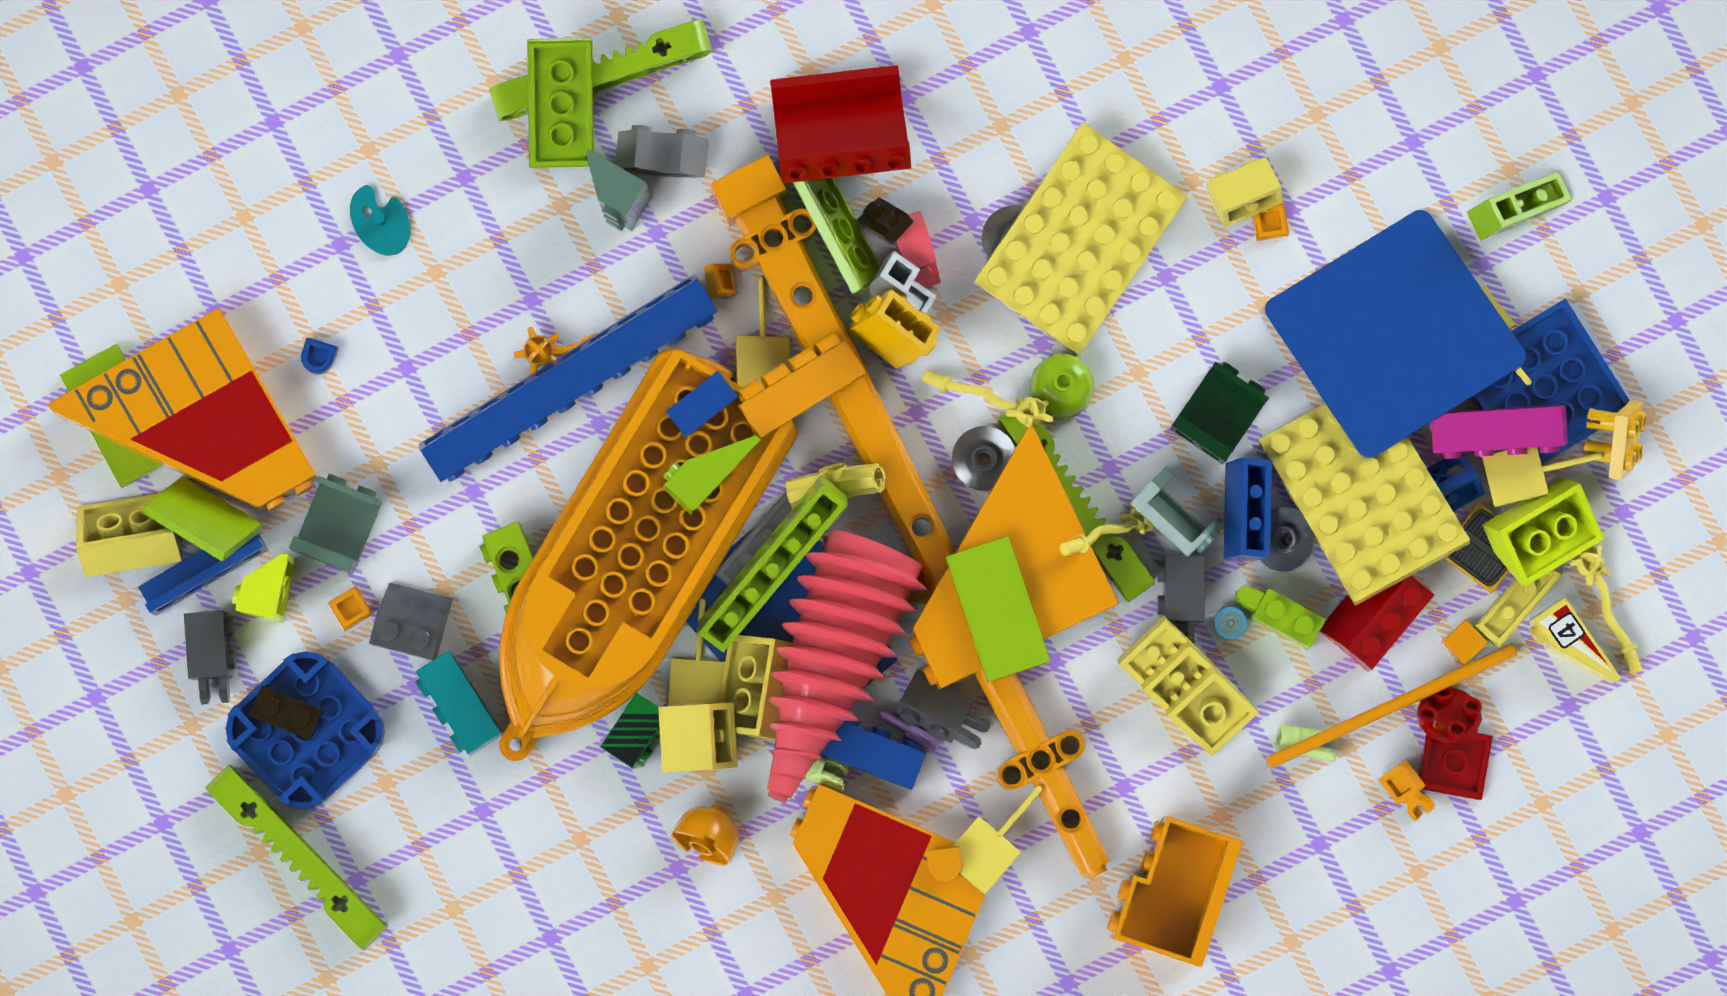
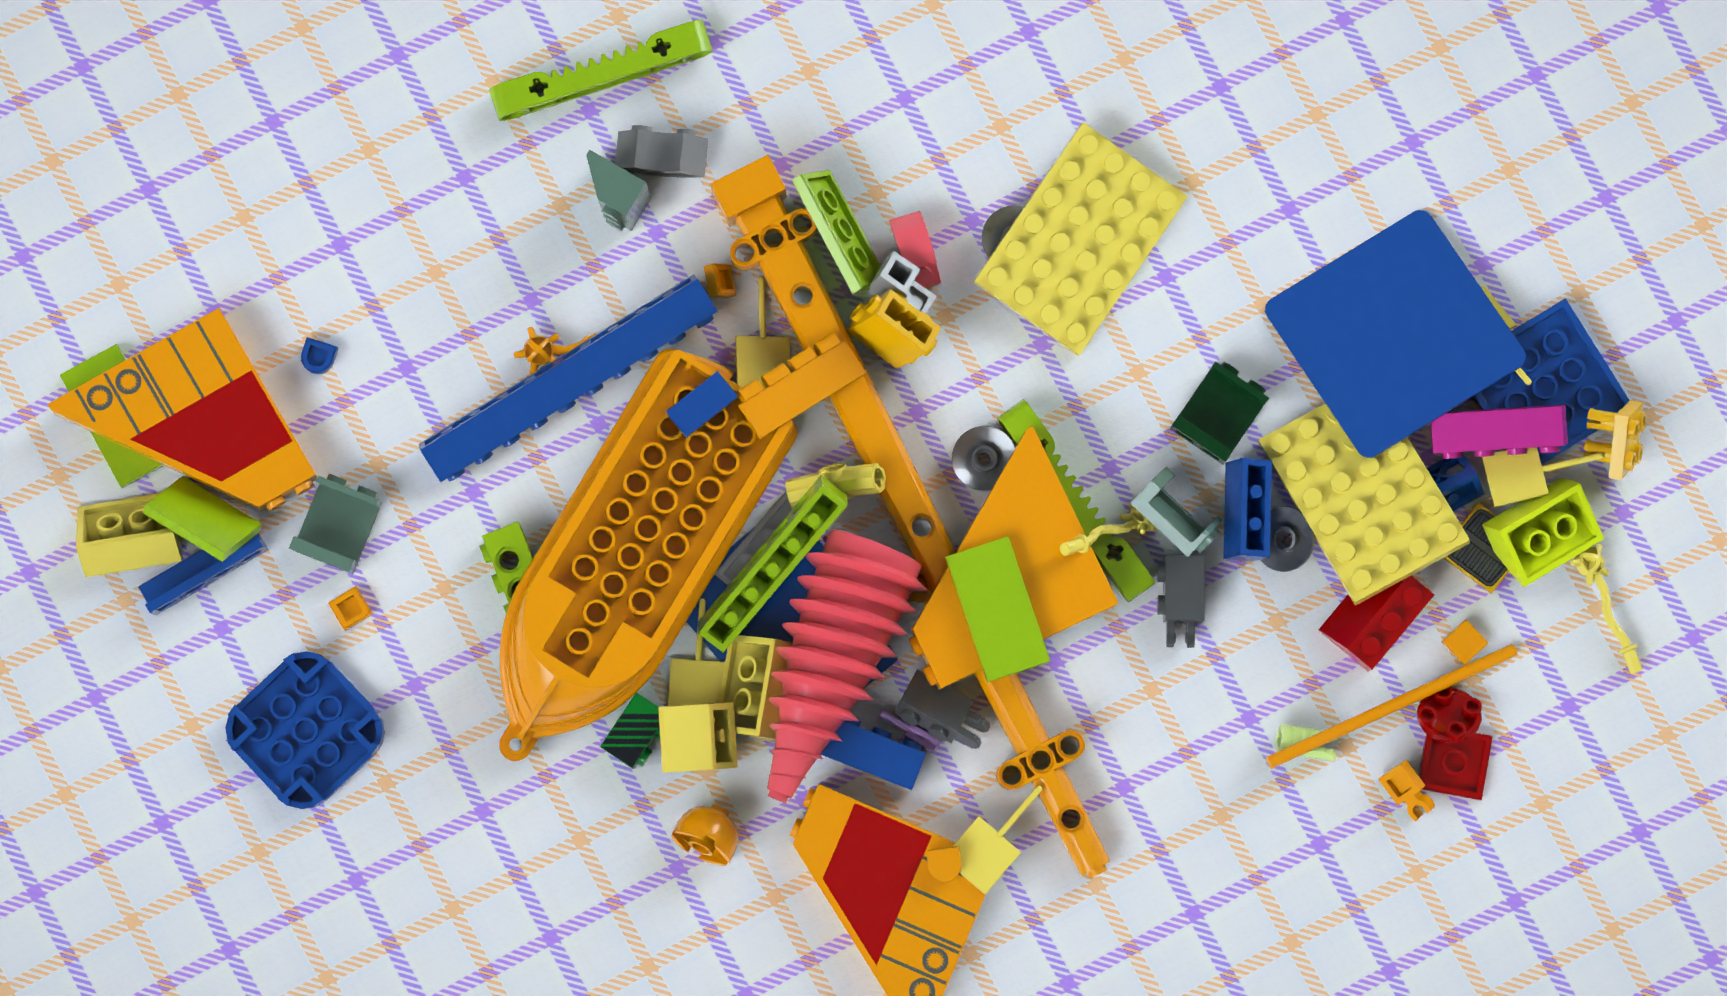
(210, 651): dark grey hinge -> none
(233, 794): lime gear -> none
(266, 590): neon yellow slope -> none
(286, 712): dark brown plate -> none
(387, 227): teal piece -> none
(411, 622): flat silver slope -> none
(457, 703): teal brick -> none
(560, 101): lime tile -> none
(702, 474): lime slope -> none
(825, 778): yellowish green hinge -> none
(840, 124): red panel -> none
(885, 220): dark brown plate -> none
(1028, 411): light yellow piece -> none
(1064, 383): lime cylinder -> none
(1180, 893): light orange piece -> none
(1187, 686): light yellow slope -> none
(1230, 623): medium azure tile -> none
(1244, 191): light yellow brick -> none
(1270, 224): light orange tile -> none
(1281, 615): lime hinge -> none
(1514, 607): light yellow tile -> none
(1518, 205): lime slope -> none
(1567, 636): slope -> none

